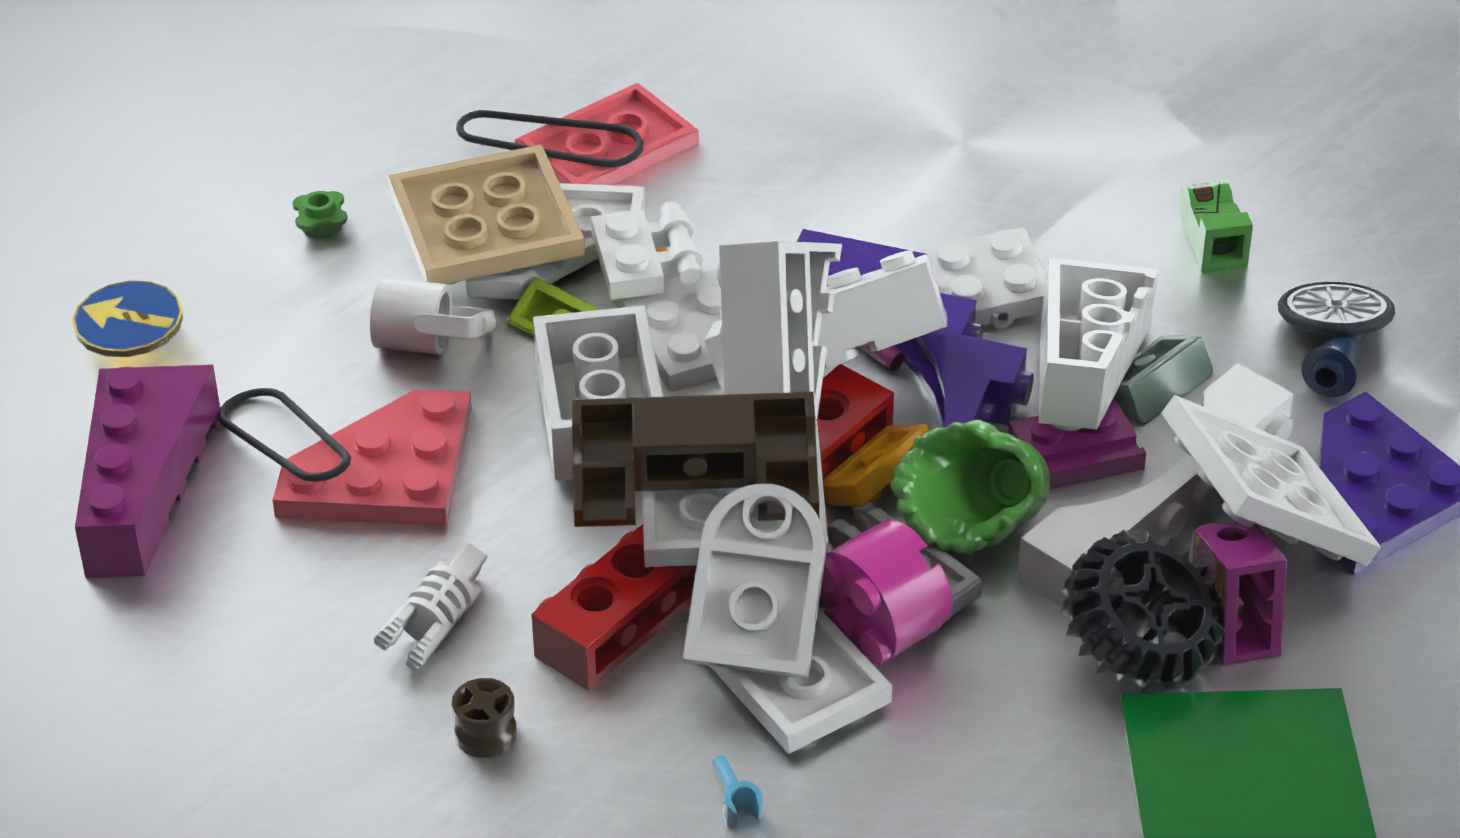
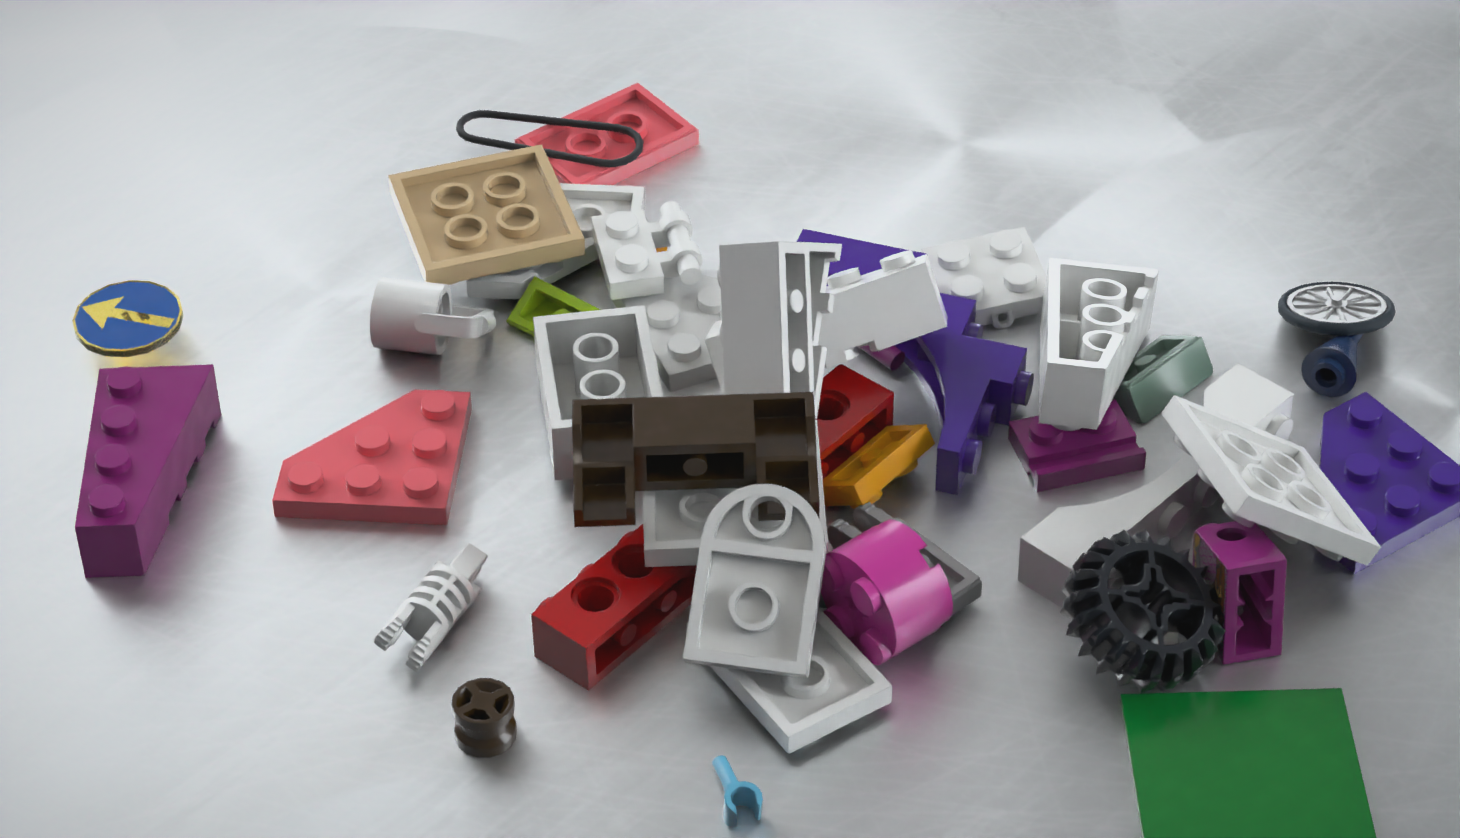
(320, 213): bright green plate -> none
(326, 437): black piece -> none
(969, 486): bright green hair -> none
(1213, 218): bright green leg -> none

